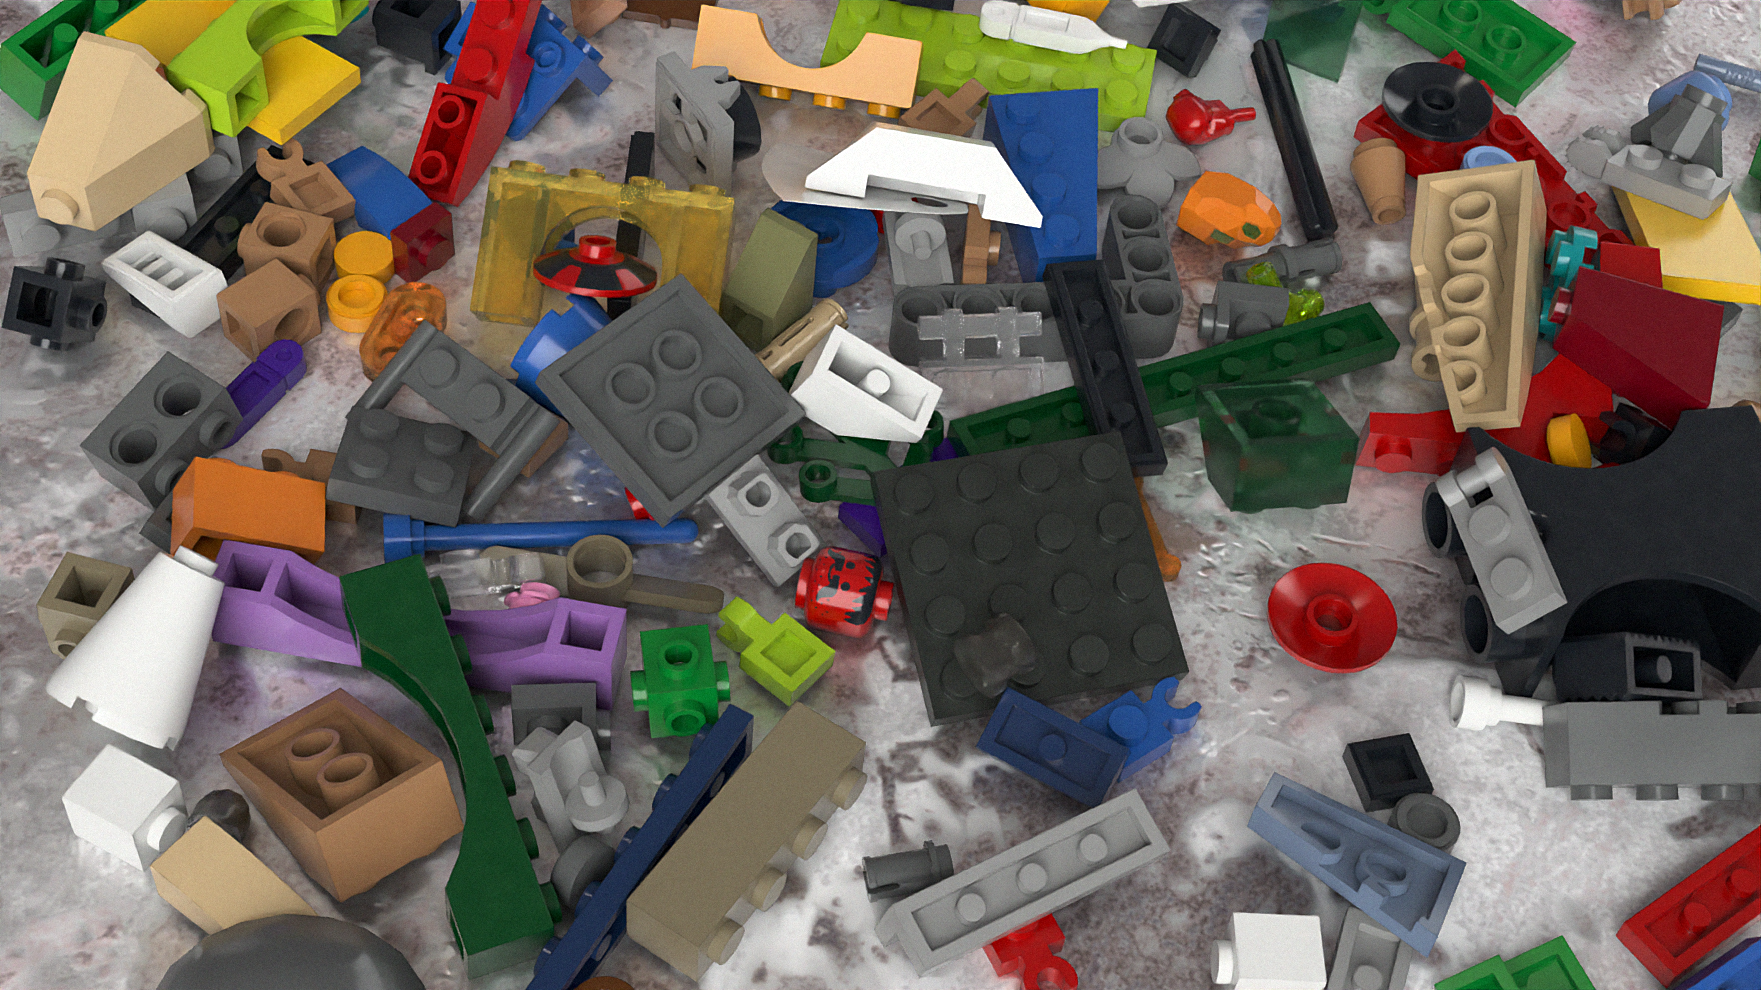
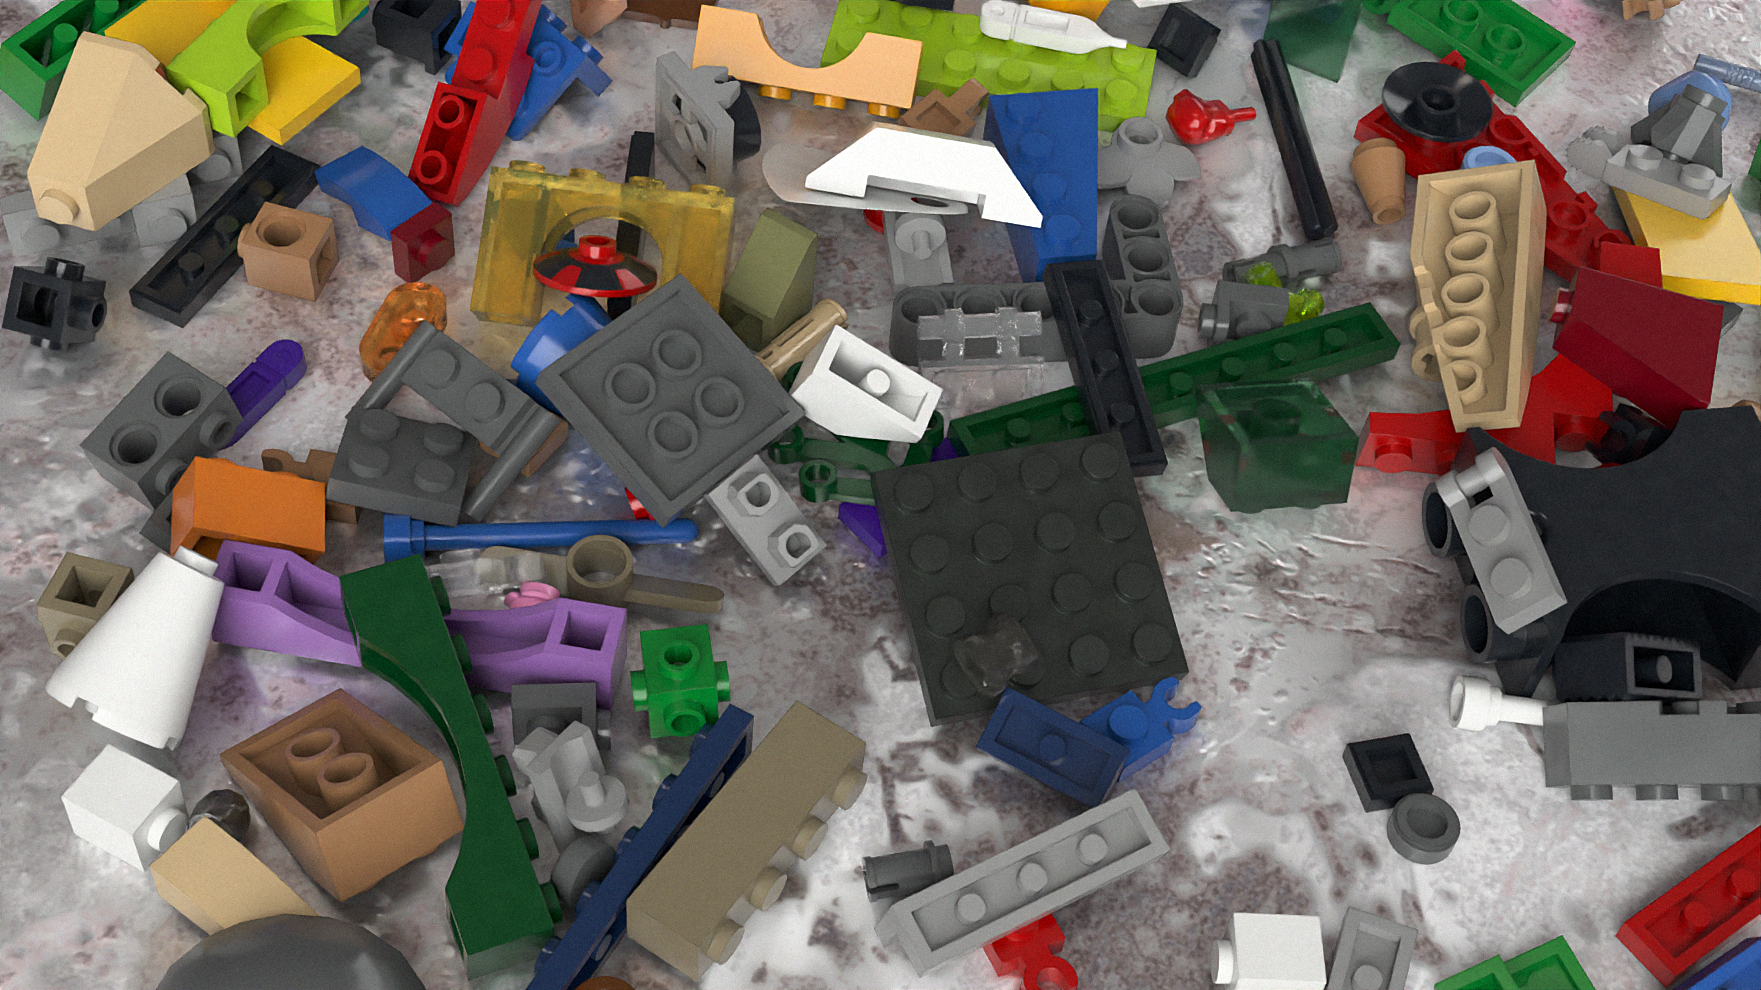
(174, 287): white slope -> none
(269, 308): medium nougat brick -> none
(303, 186): medium nougat plate -> none
(355, 302): light orange tile -> none
(365, 254): light orange tile -> none
(776, 655): lime plate -> none
(843, 592): red head -> none
(852, 246): blue plate -> none
(979, 248): medium nougat plate -> none
(1168, 564): clear orange hinge -> none
(1228, 212): orange rock -> none
(1337, 599): red dish -> none
(1362, 859): sand blue wing -> none
(1564, 255): teal plate -> none
(1569, 442): light orange tile -> none

